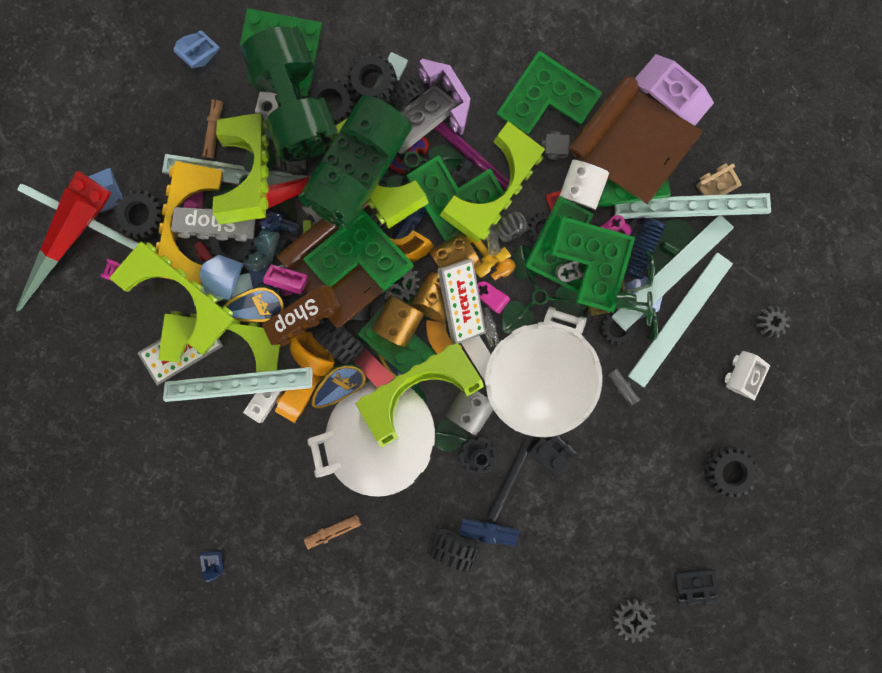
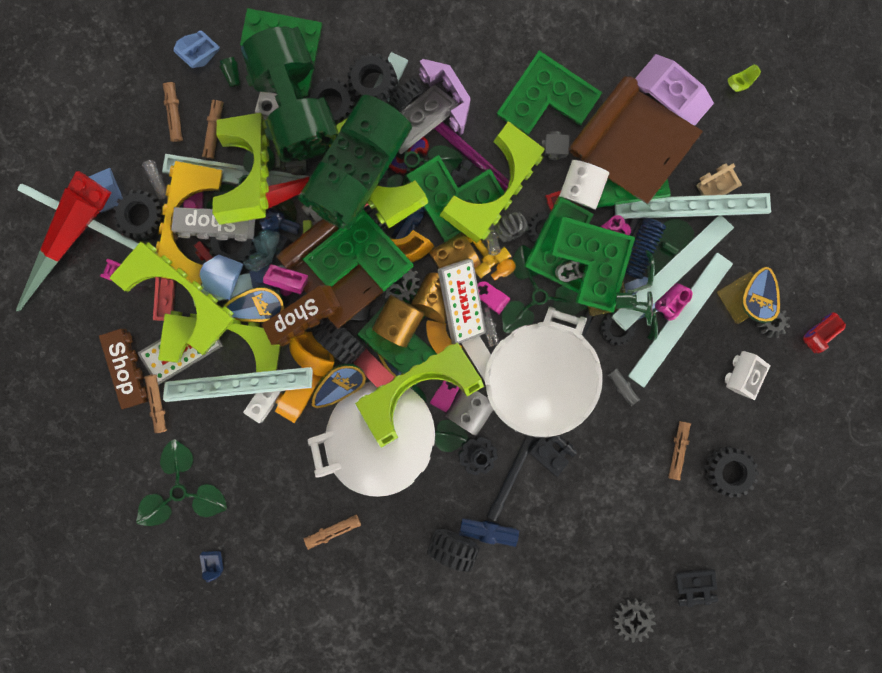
(124, 368): none -> reddish brown brick
(155, 179): none -> clear pin
(157, 412): none -> medium nougat pin
(163, 298): none -> coral tile
(171, 103): none -> medium nougat pin
(207, 501): none -> dark green plant
(230, 70): none -> dark green cone
(444, 397): none -> dark pink piece
(674, 300): none -> dark pink piece
(681, 442): none -> medium nougat pin
(732, 297): none -> clear yellow tile
(744, 79): none -> lime hair
(762, 296): none -> shield
(824, 332): none -> red animal

